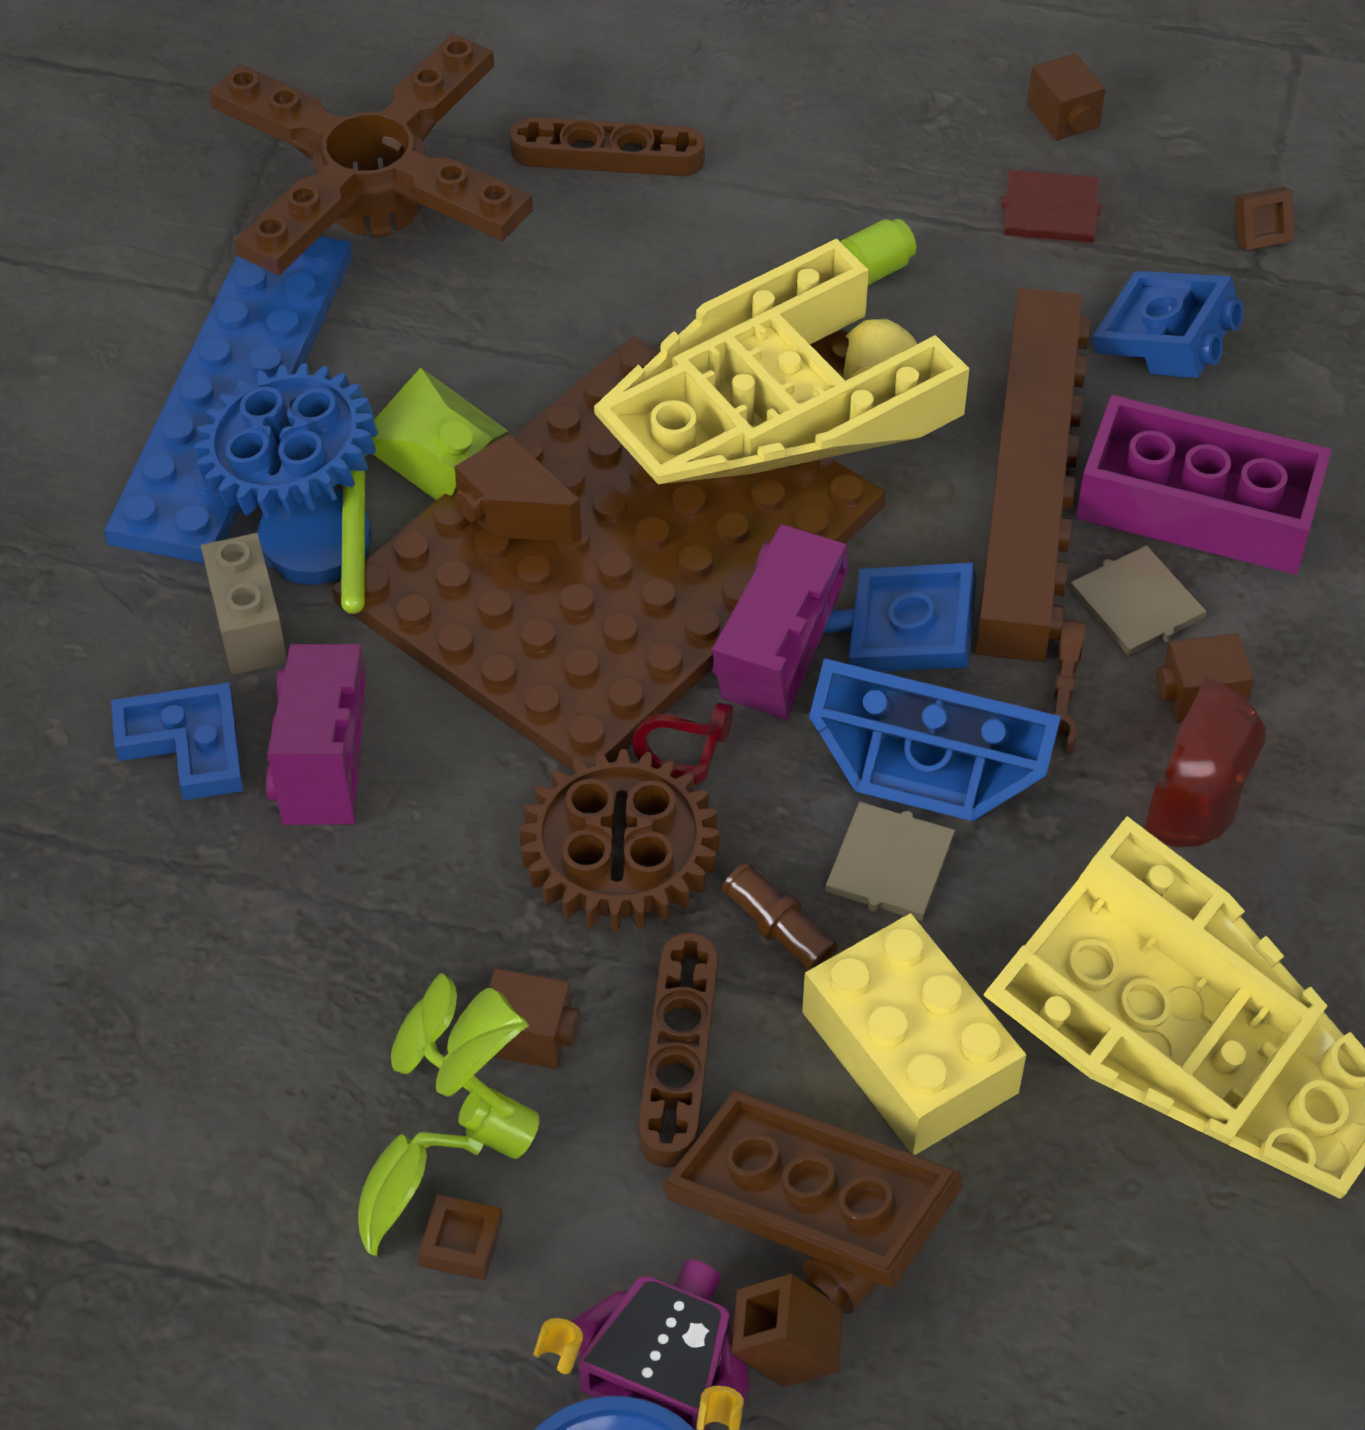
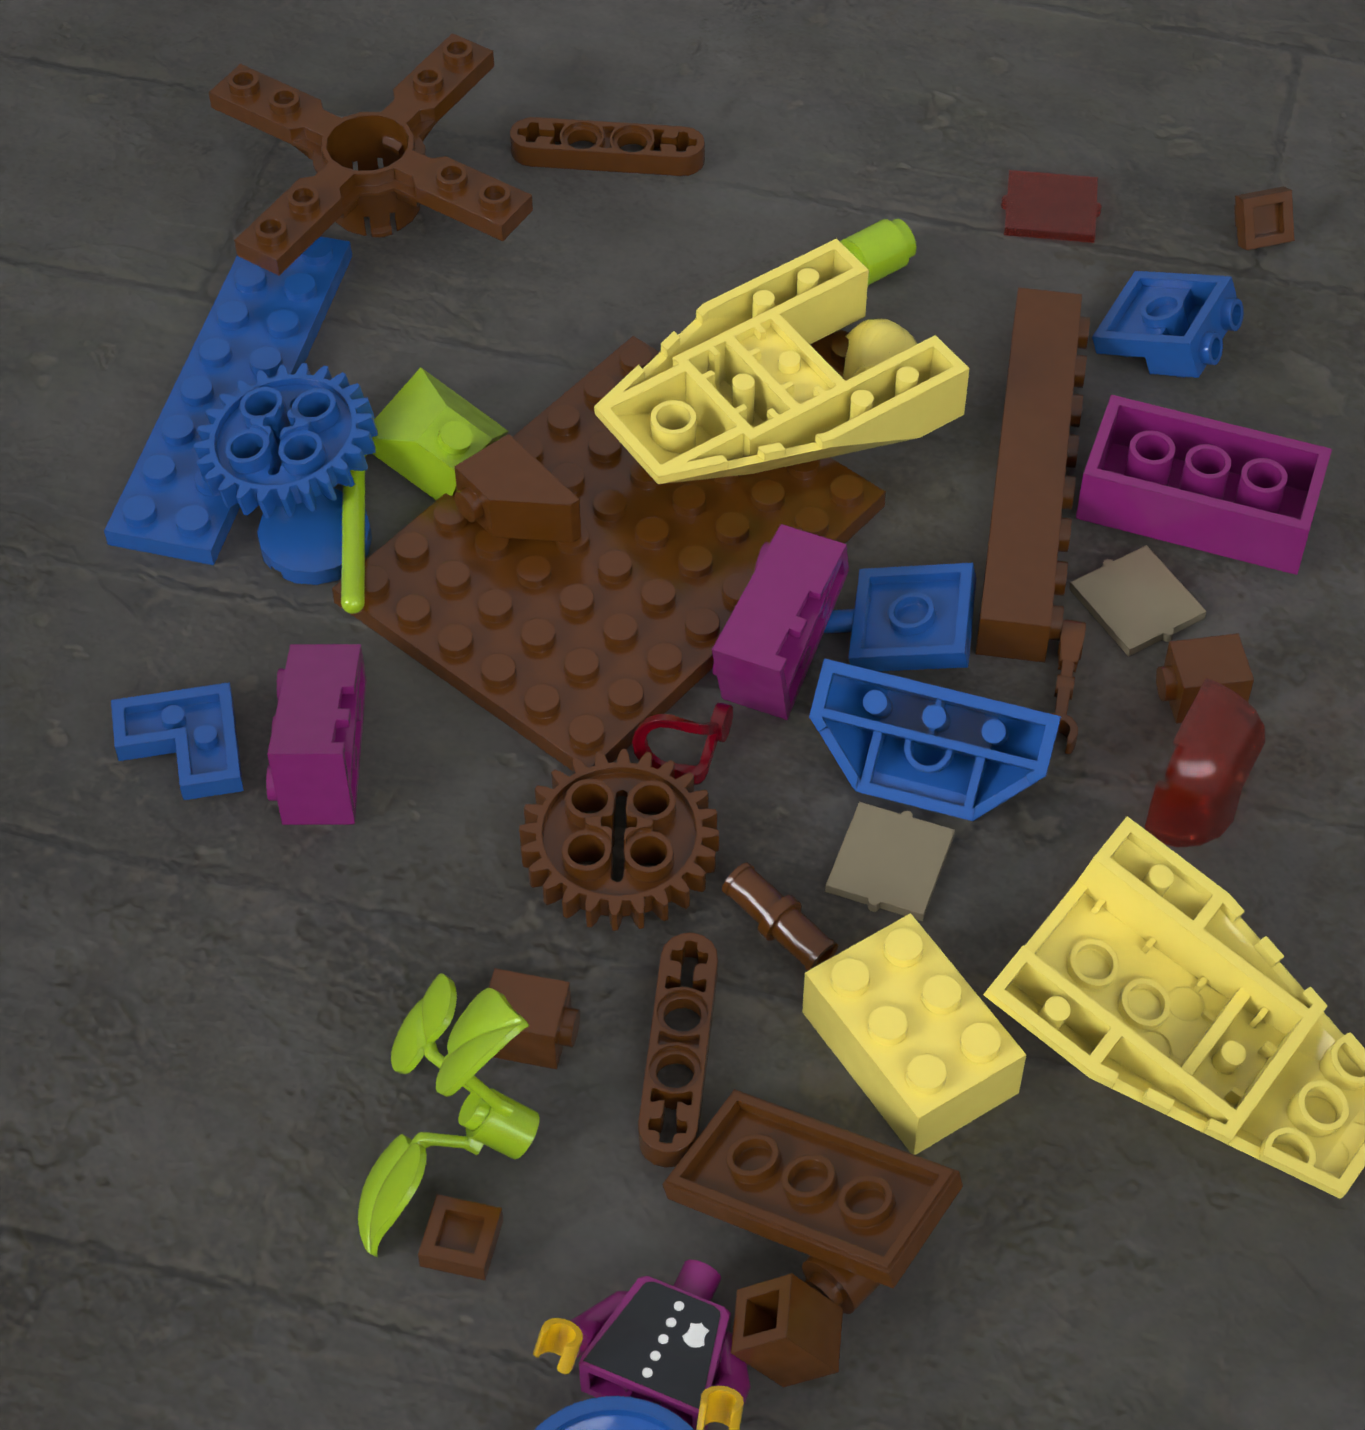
(244, 603): dark tan brick -> none
(1066, 96): reddish brown brick -> none

